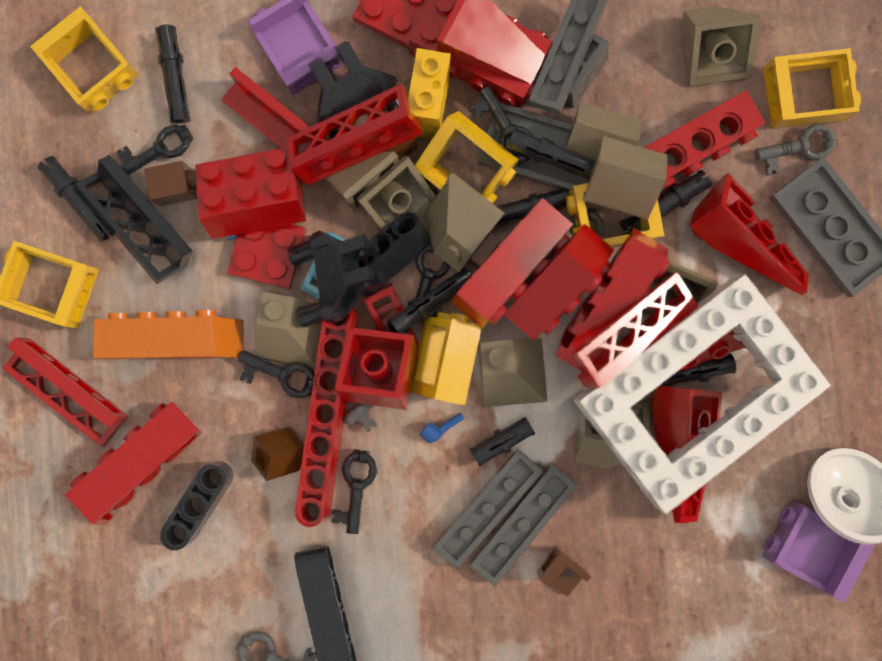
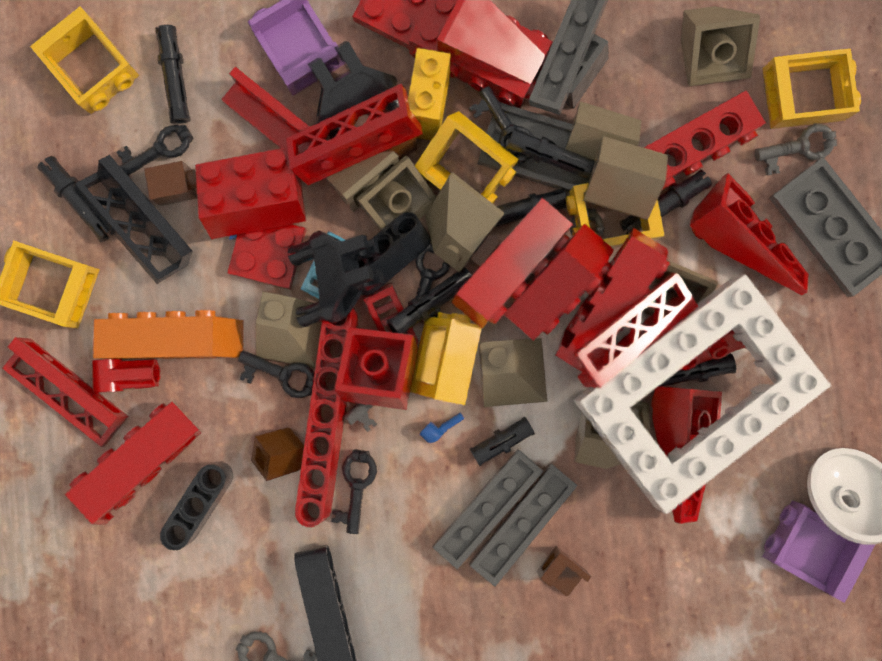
(117, 375): none -> red piece

